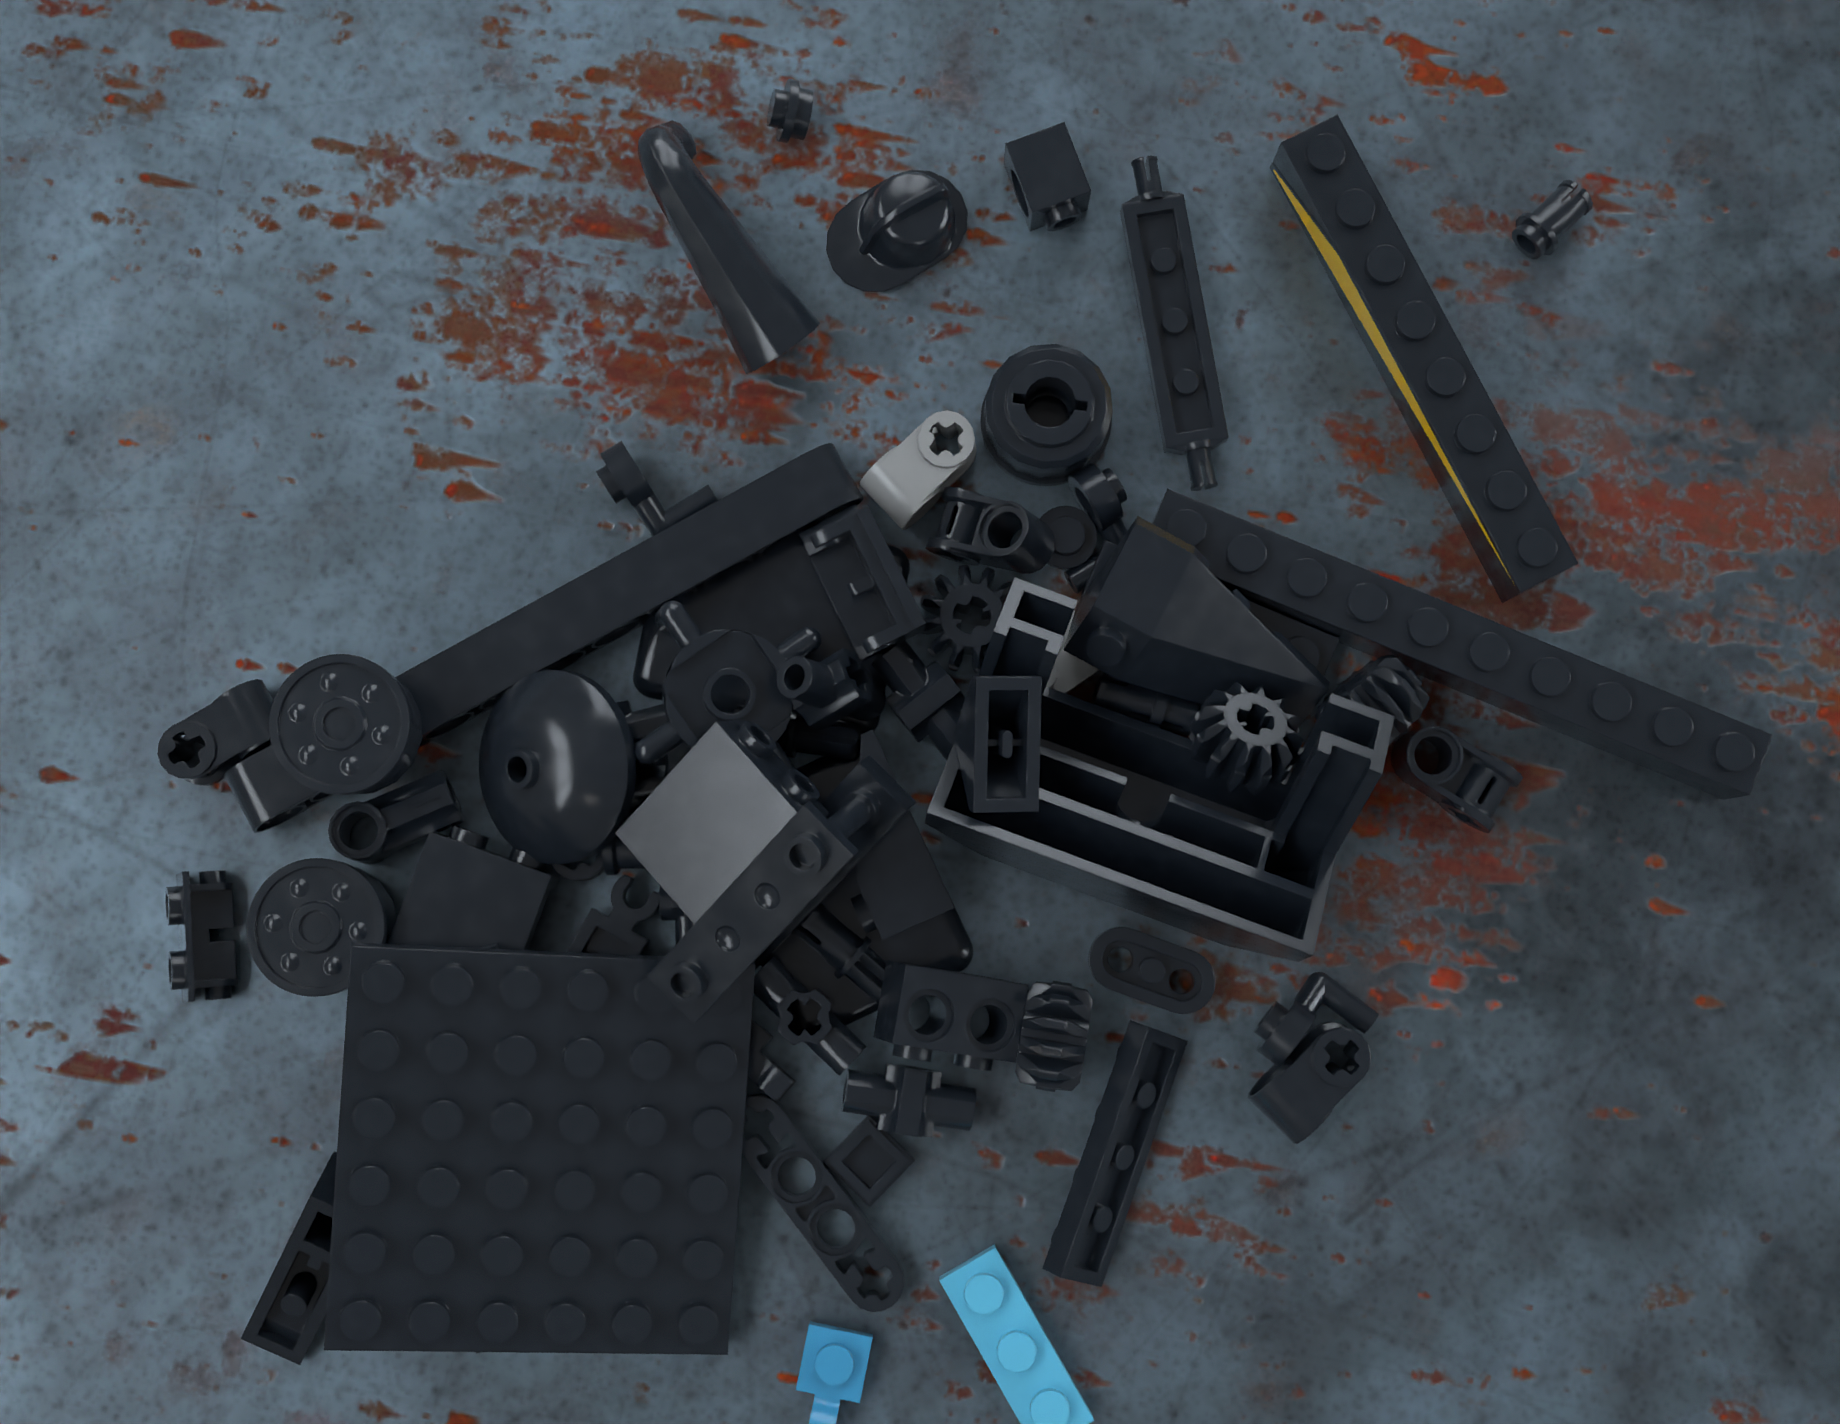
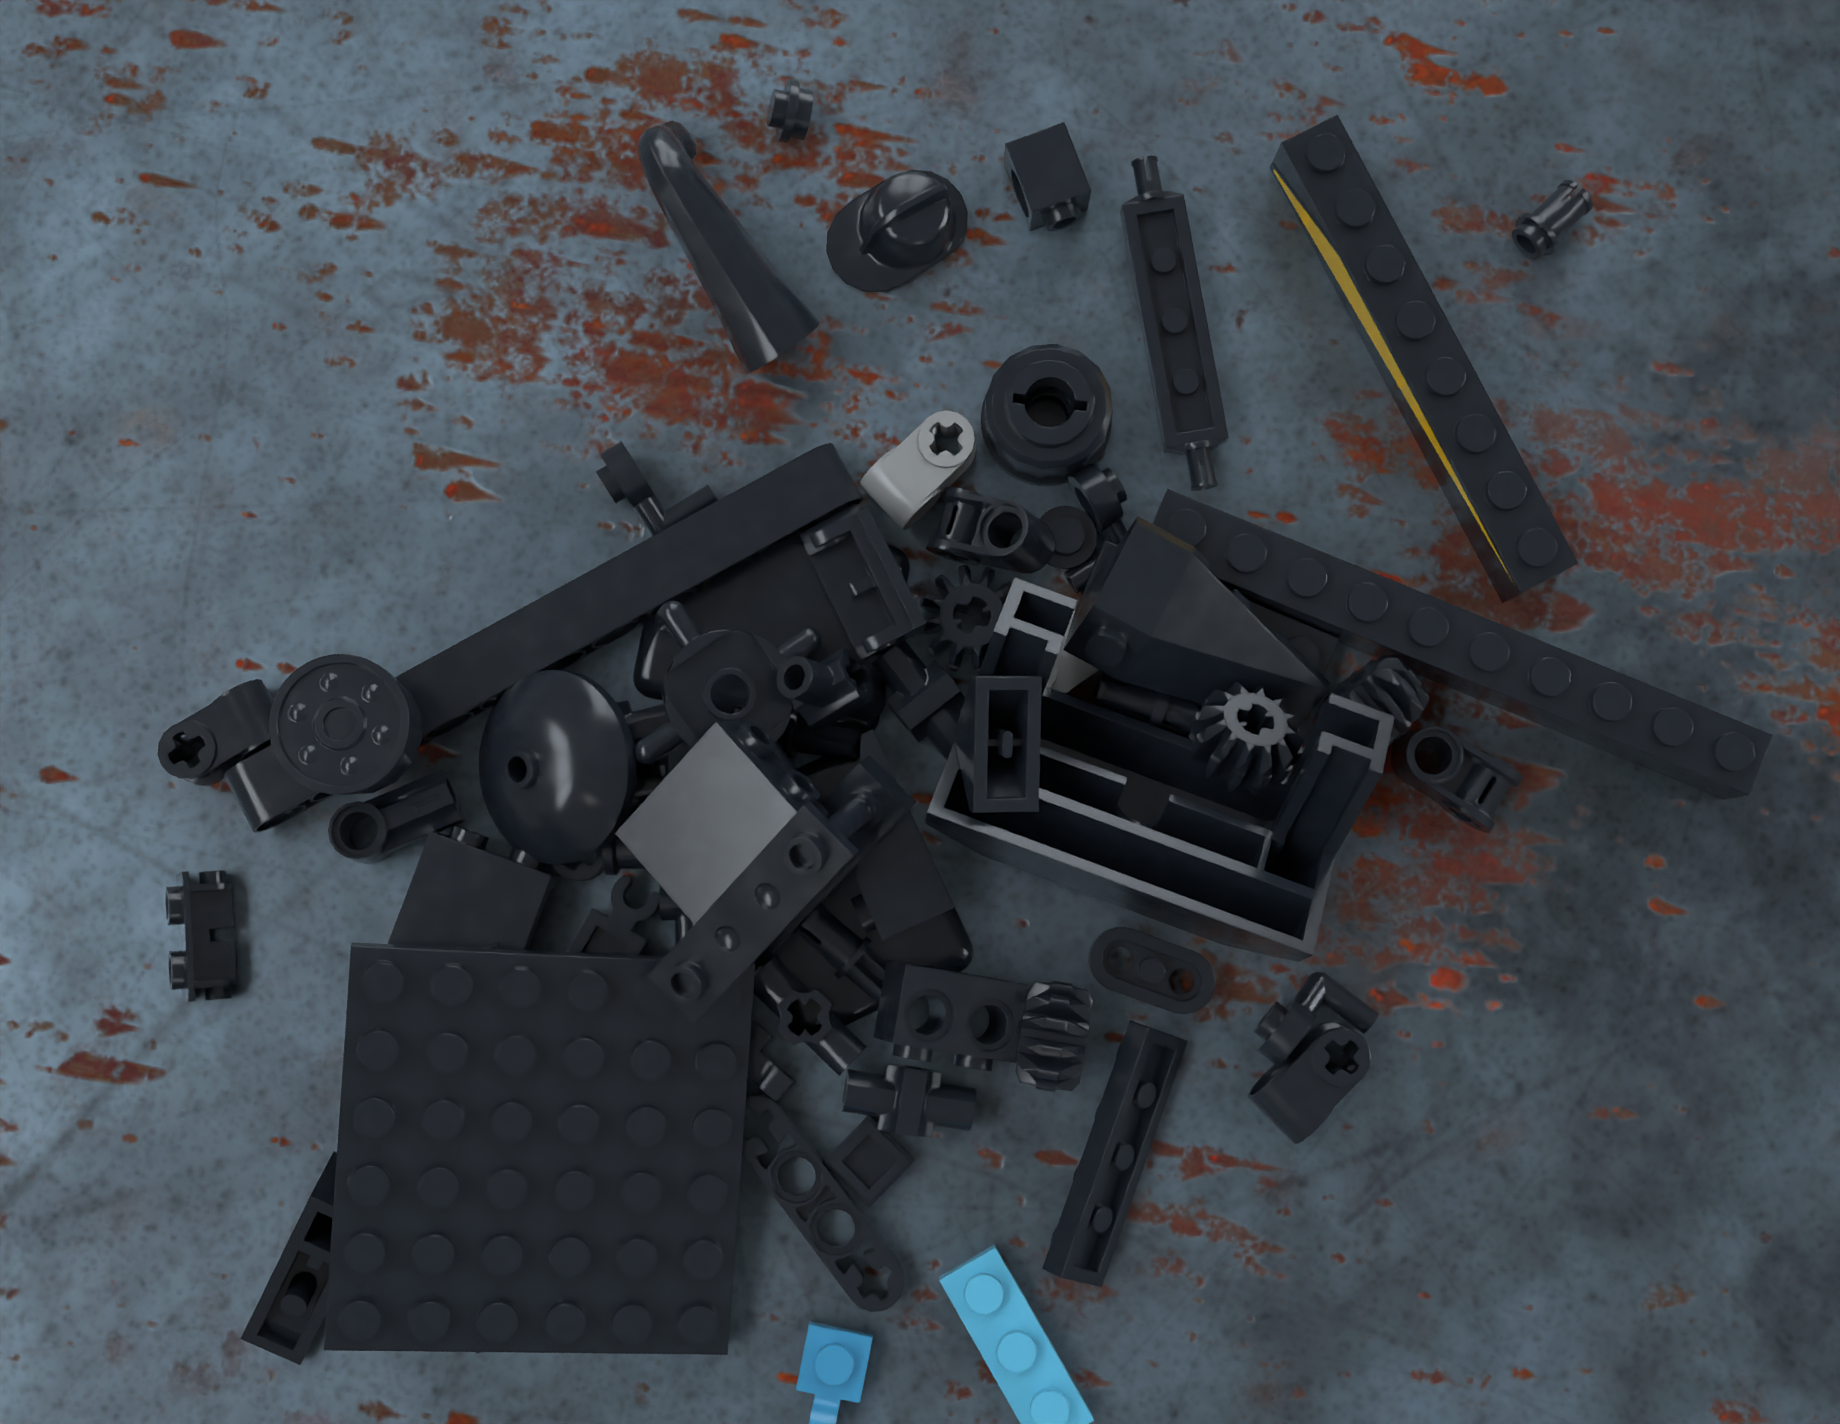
(308, 919): black wheel -> none

